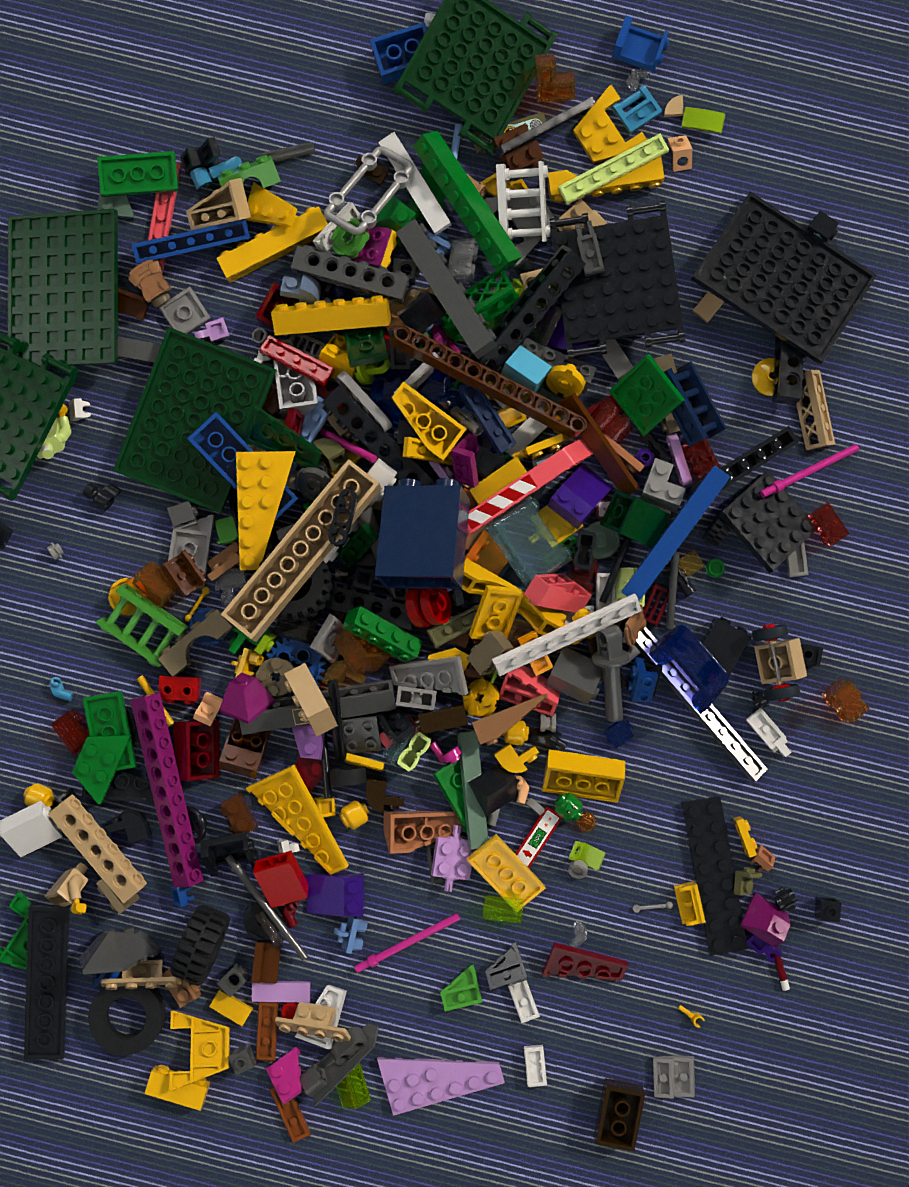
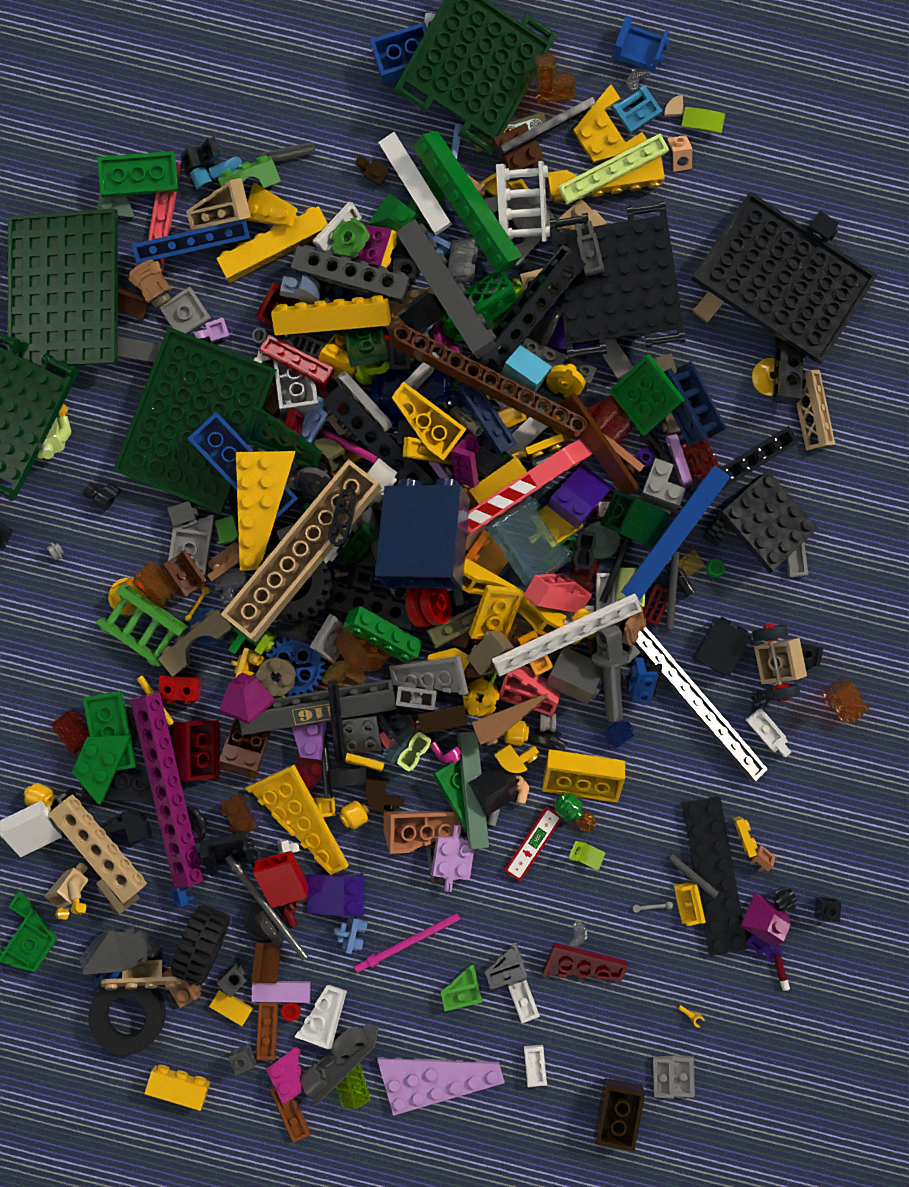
(46, 981): black plate -> none
(58, 689): dark azure arm -> none
(76, 409): white tile -> none
(208, 709): light nougat bracket -> none
(208, 1049): yellow wing -> none
(310, 698): tan wedge -> none
(315, 1021): tan bracket -> none
(368, 217): light grey bar -> none
(502, 909): clear neon green panel -> none
(505, 871): yellow tile -> none
(536, 807): light grey tile -> none
(578, 869): light grey tile -> none
(693, 876): none -> dark grey bar
(695, 660): clear blue windscreen -> none
(744, 880): olive bracket -> none
(780, 485): dark pink bar -> none
(828, 524): clear red bracket -> none

